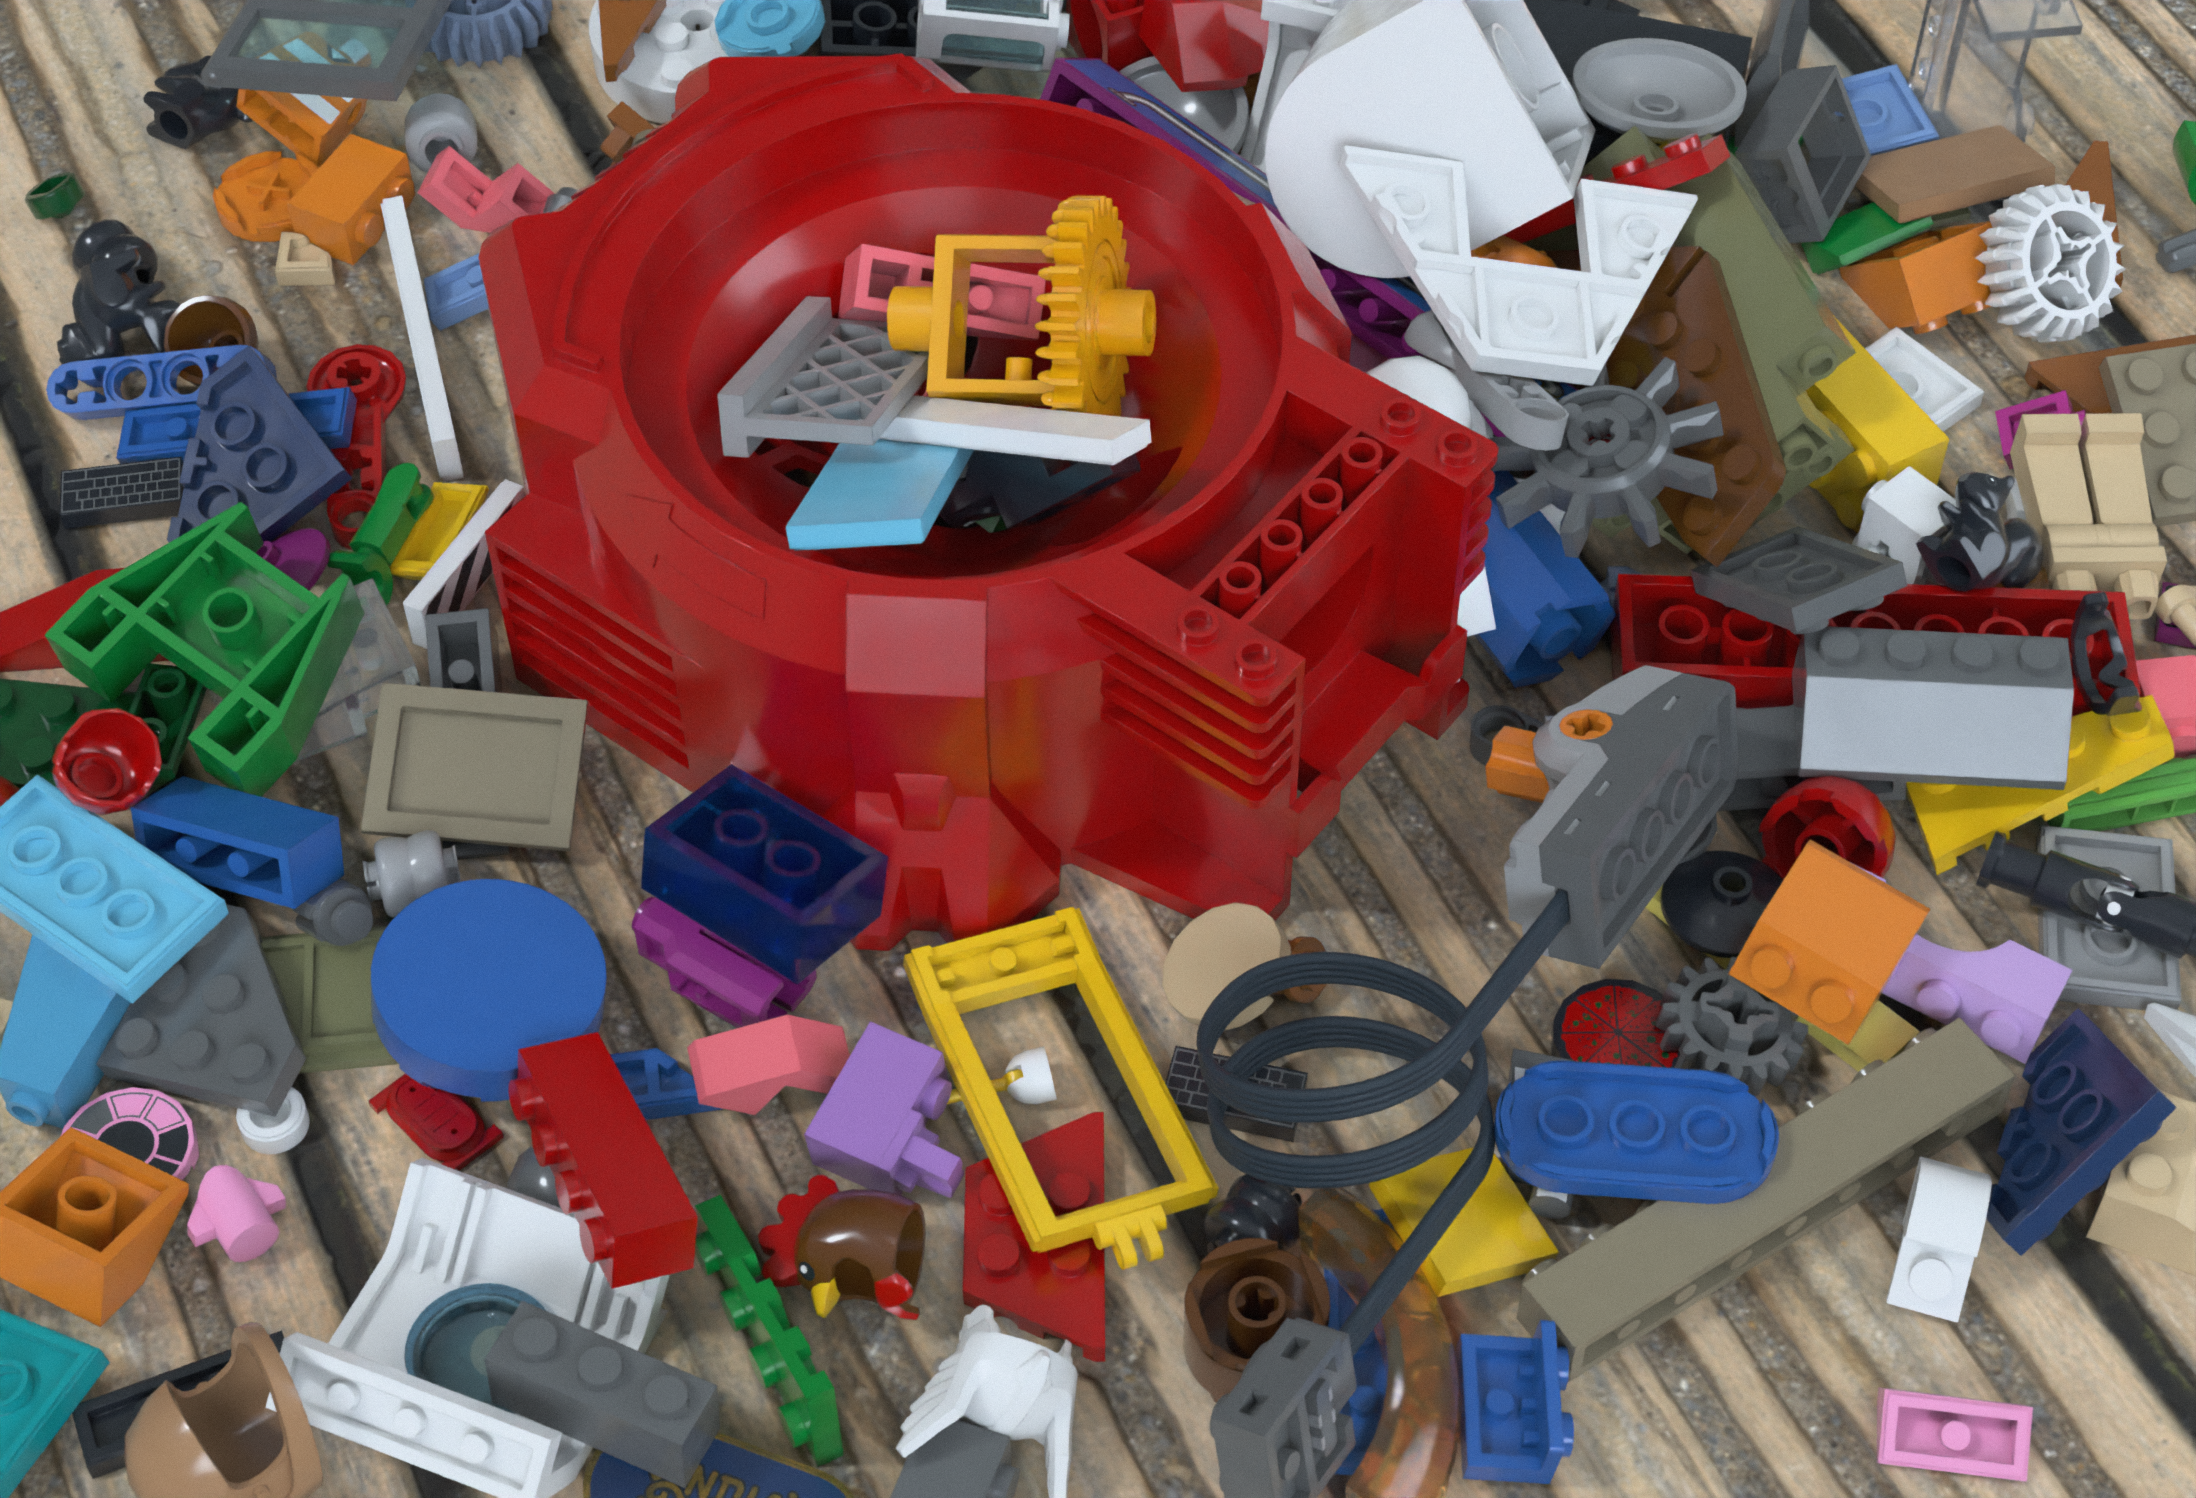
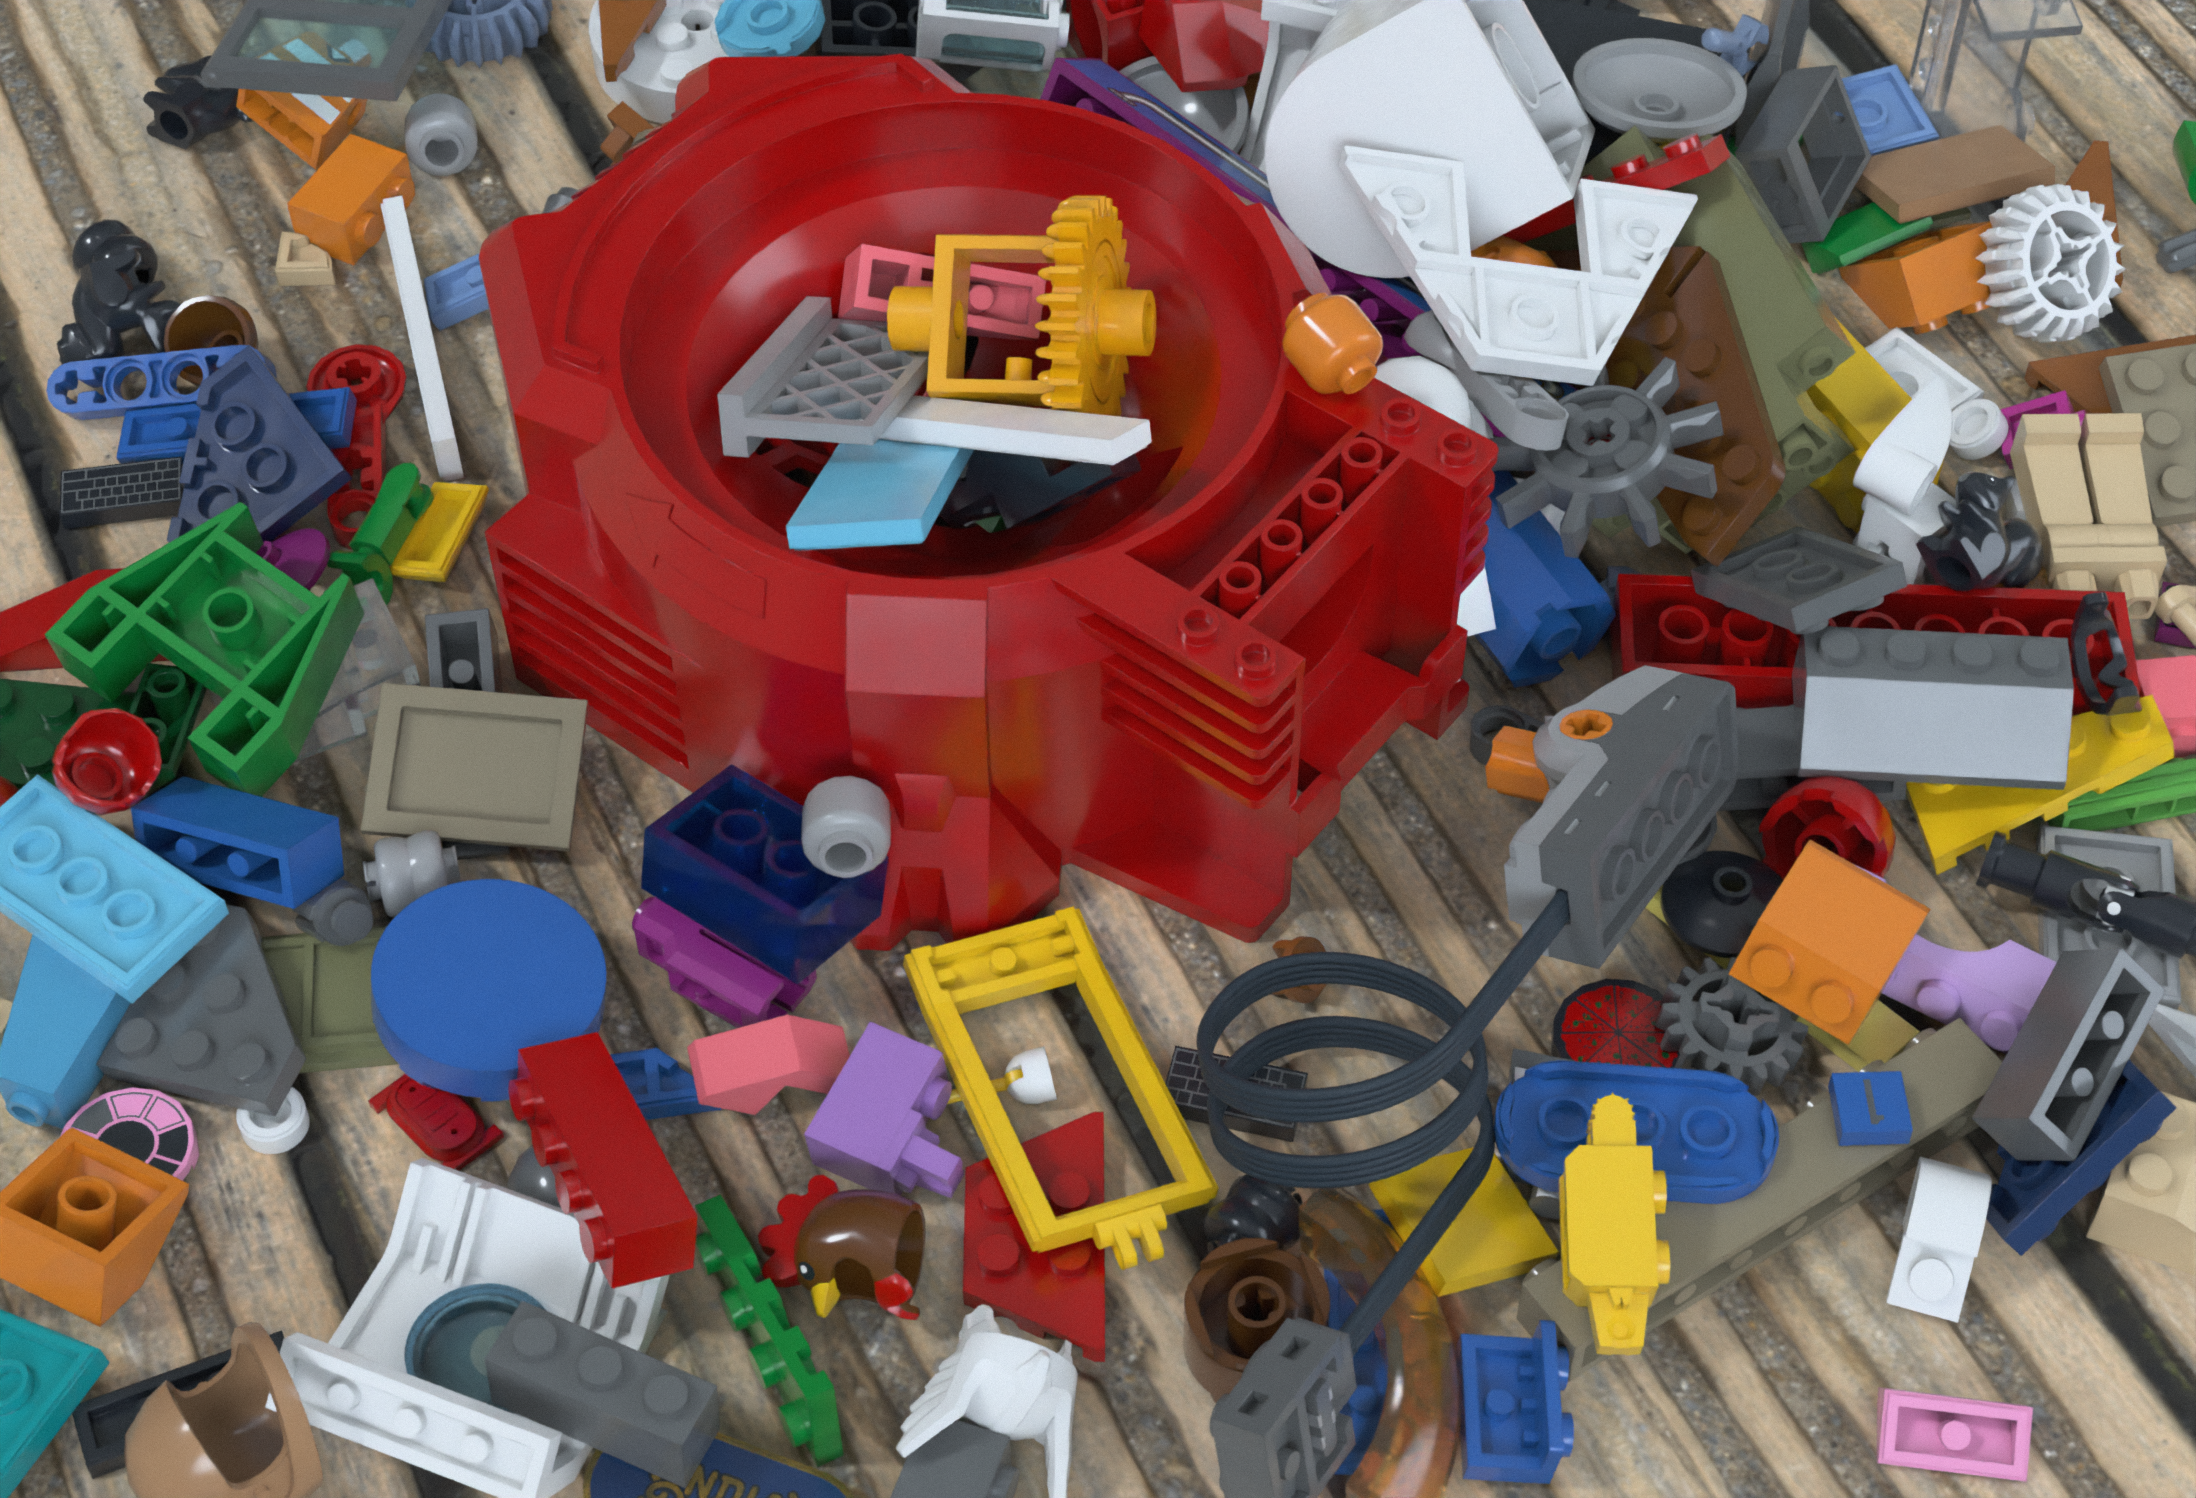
(55, 196): dark green tile -> none
(235, 1213): bright pink piece -> none
(256, 194): orange tile -> none
(462, 566): white tile -> none
(477, 201): coral slope -> none
(846, 826): none -> light grey head
(1217, 951): tan tile -> none
(1332, 343): none -> orange head
(1610, 1228): none -> yellow hinge
(1735, 44): none -> sand blue bar
(1870, 1108): none -> blue tile
(1909, 450): none -> white piece
(1977, 429): none -> white tile
(2068, 1054): none -> dark grey brick

